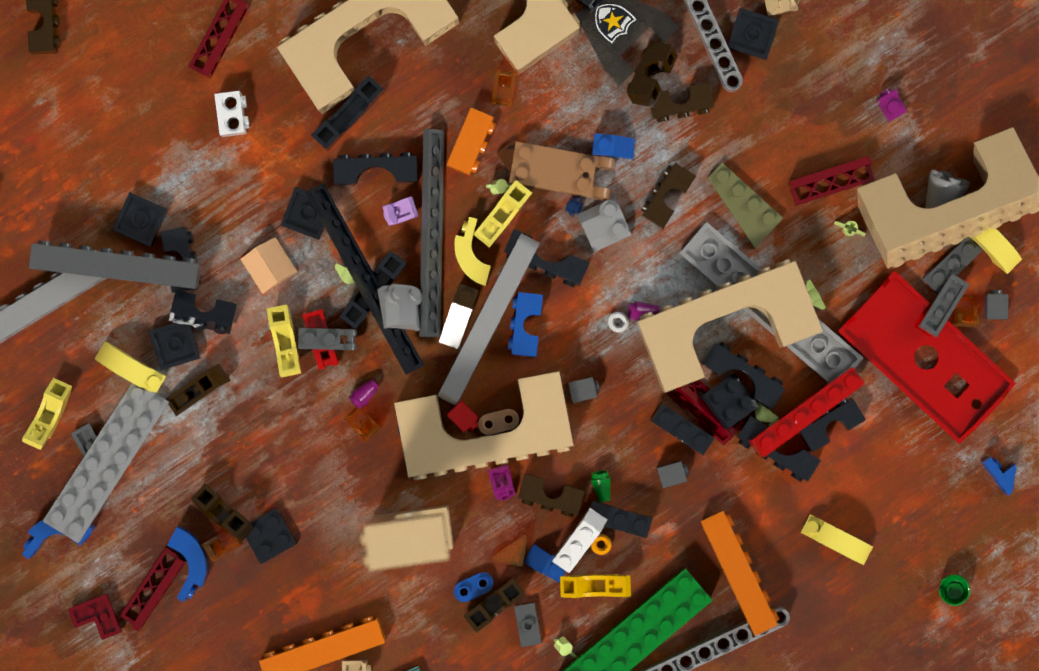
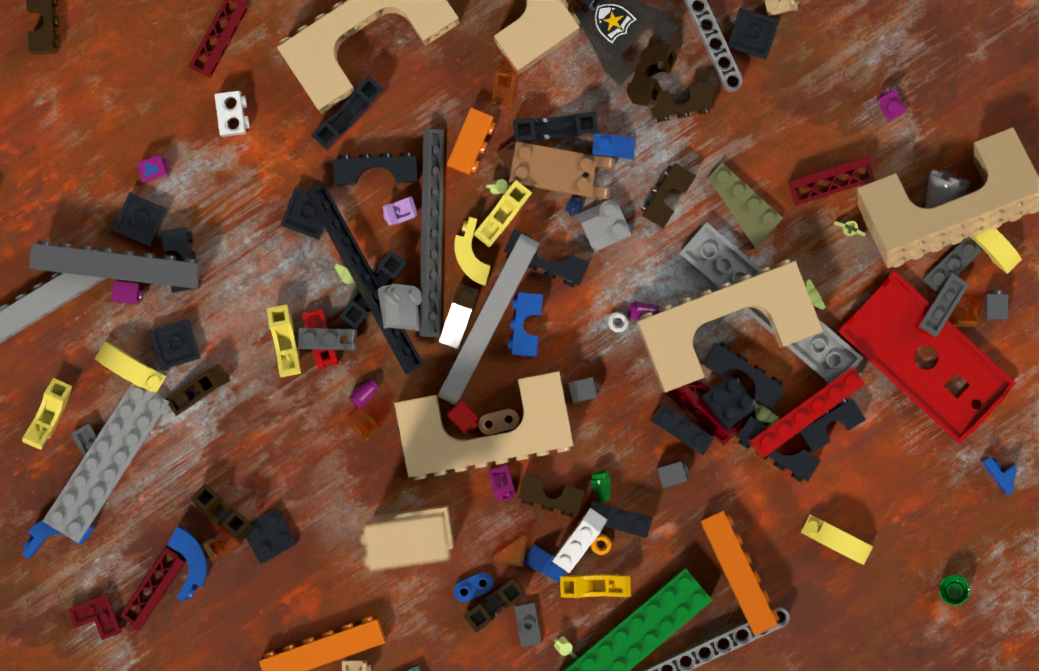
(127, 292): none -> magenta brick
(153, 169): none -> magenta brick
(185, 312): black arch -> none
(268, 265): light nougat slope -> none
(555, 128): none -> black arch

